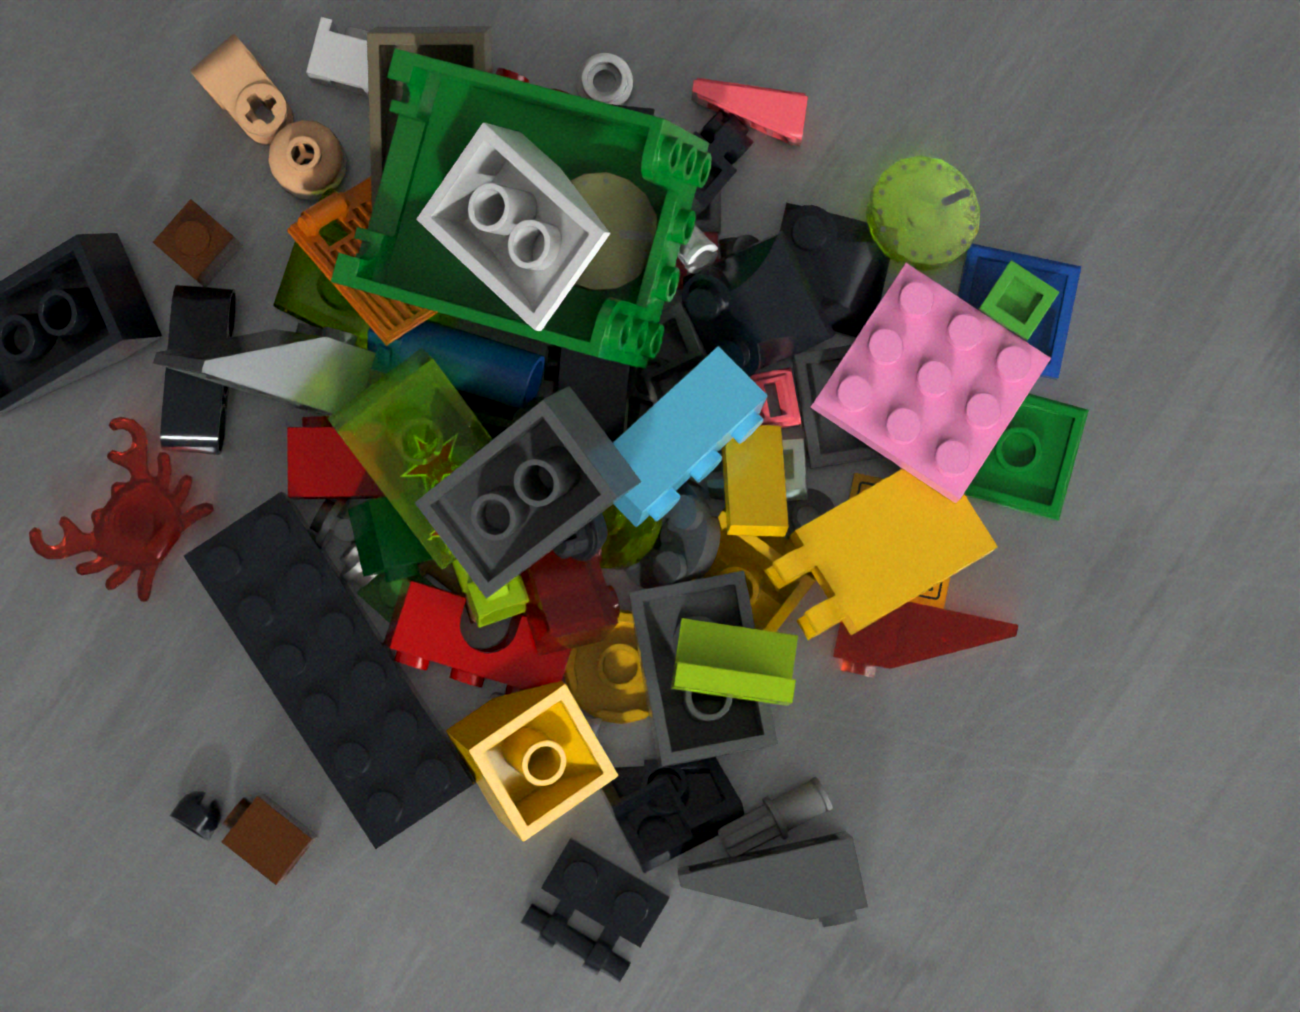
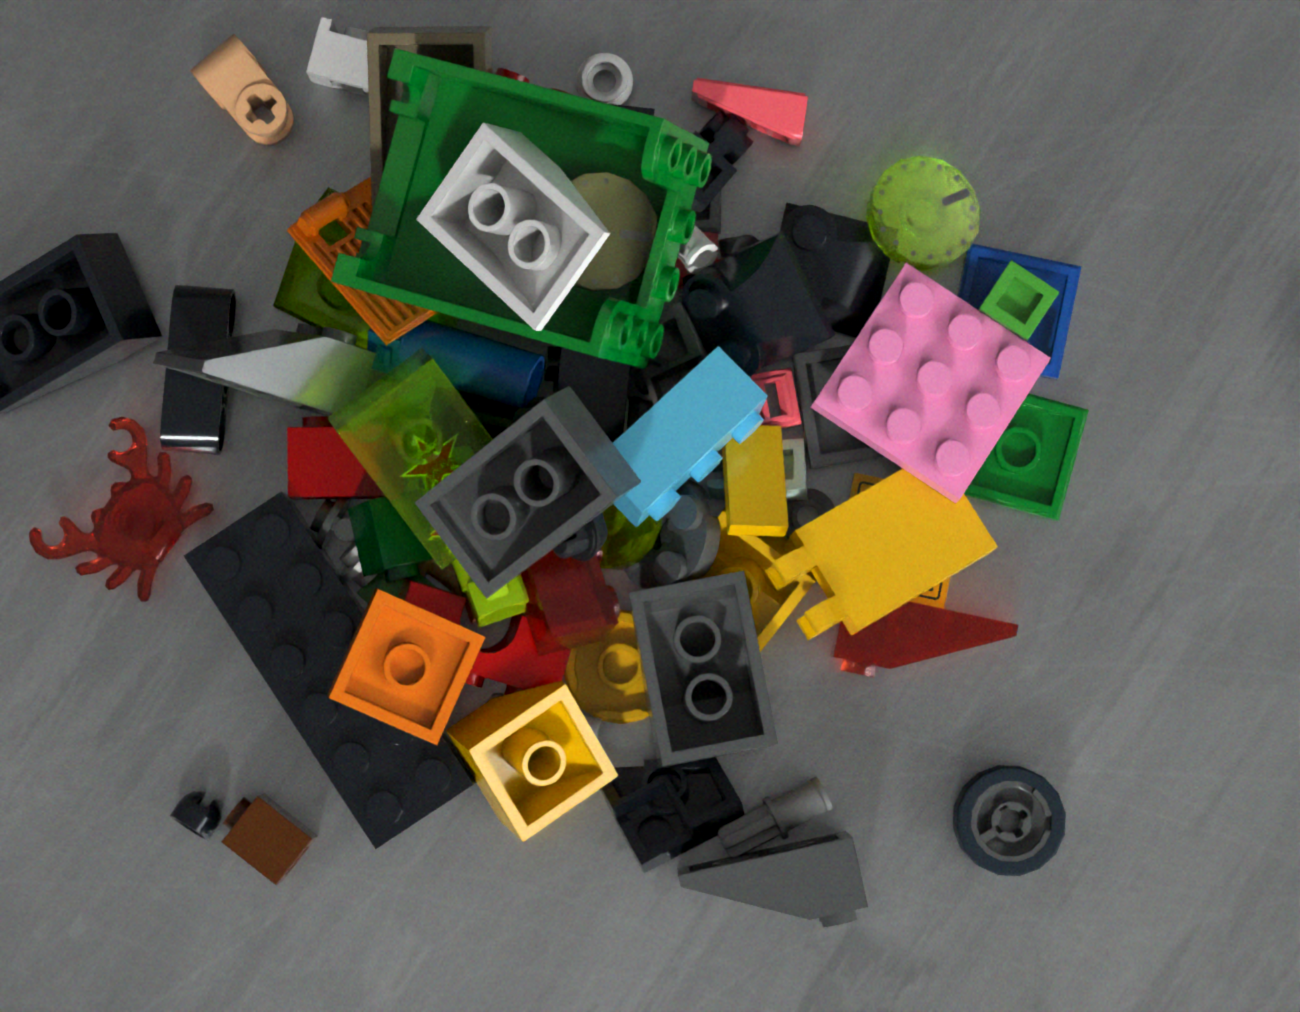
(197, 243): reddish brown brick -> none
(326, 163): light nougat head -> none
(405, 666): none -> orange plate
(606, 895): black plate -> none
(735, 662): lime panel -> none
(979, 813): none -> wheel

